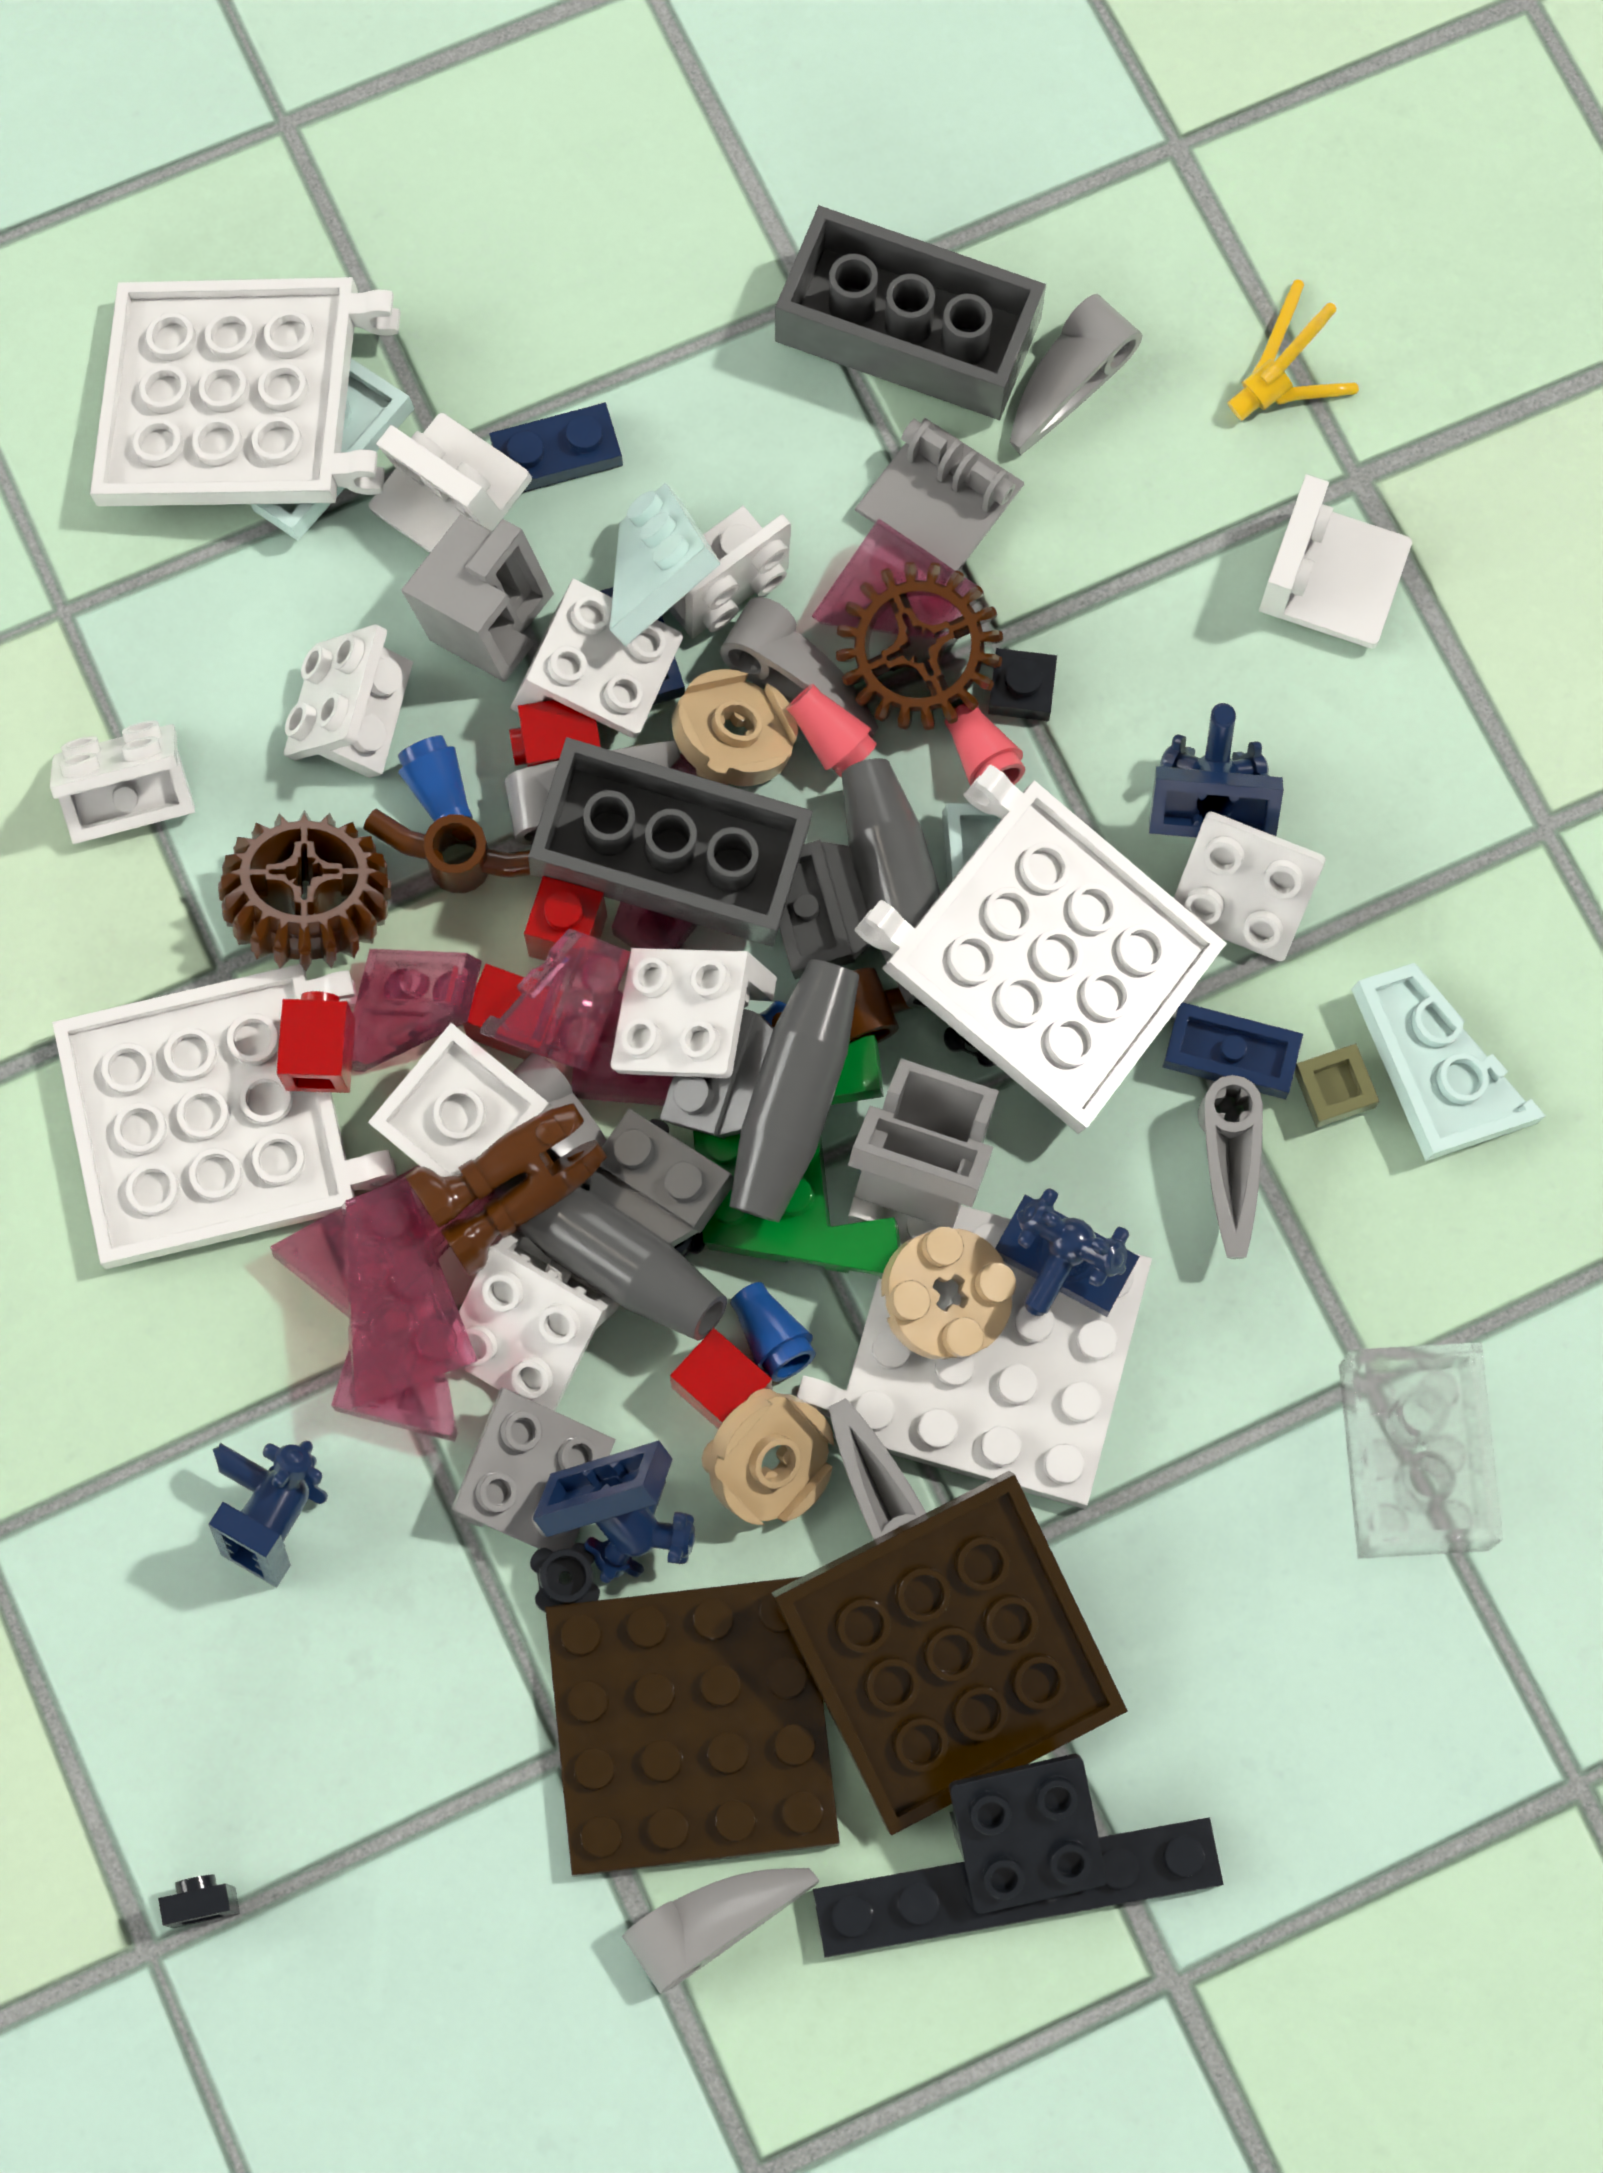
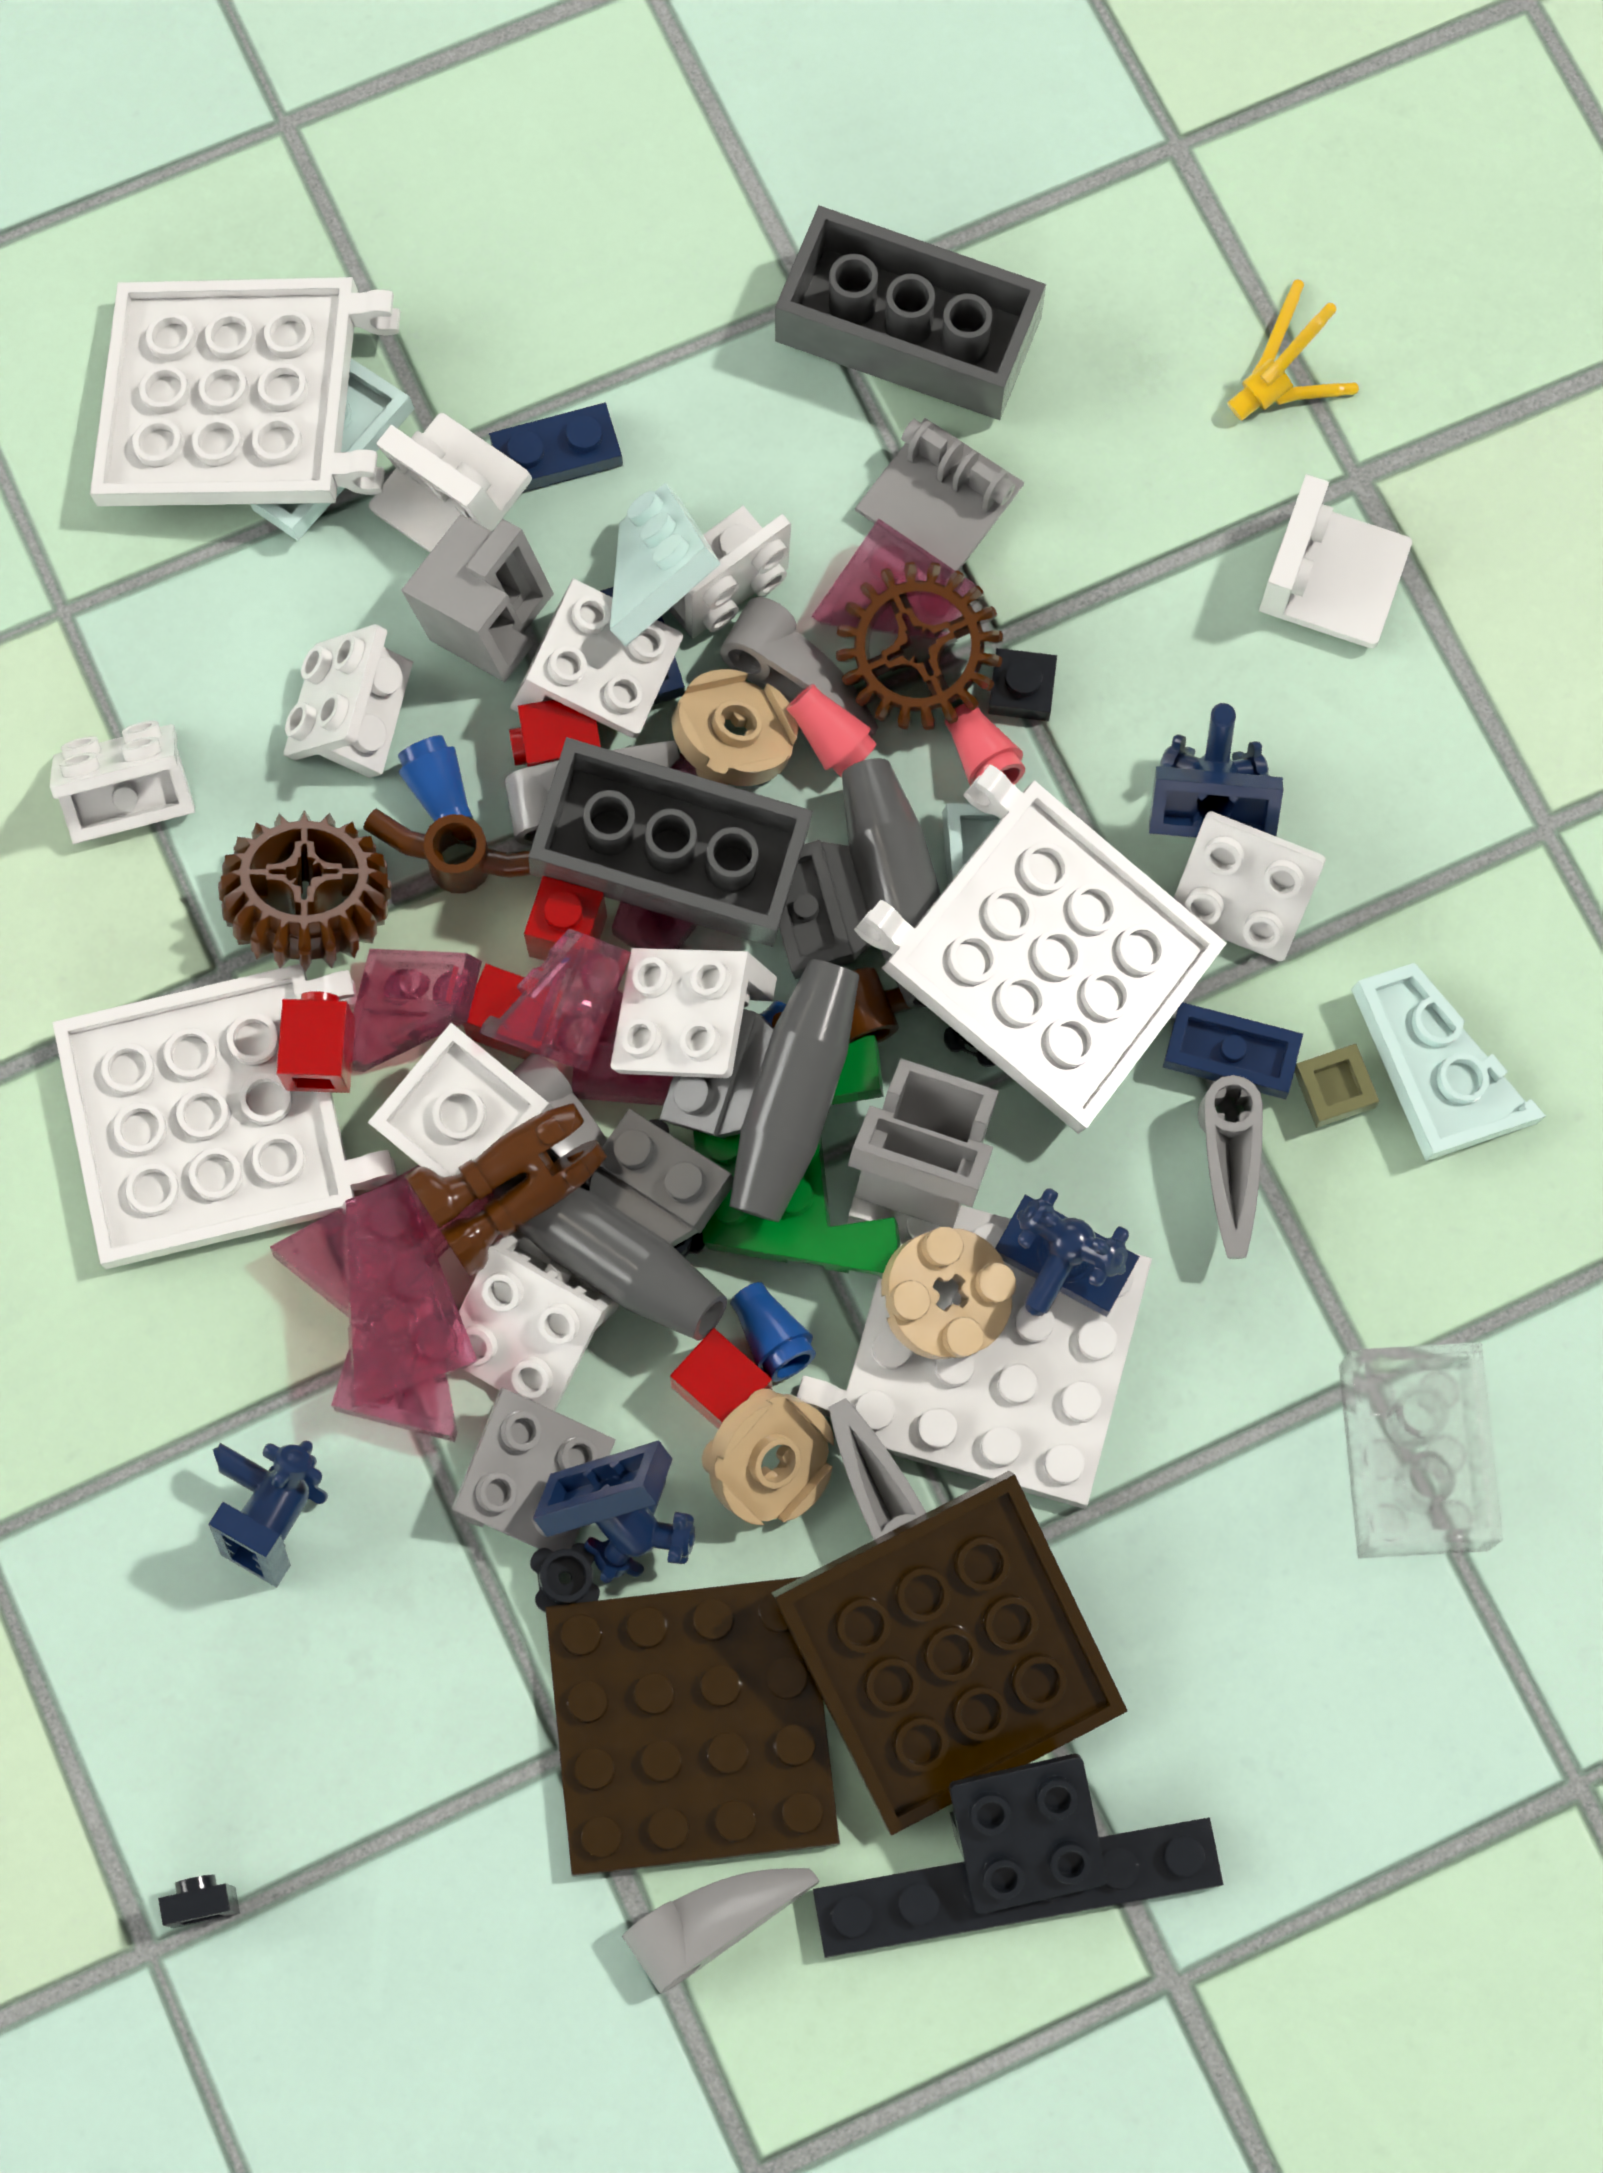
(1084, 357): light grey piece -> none

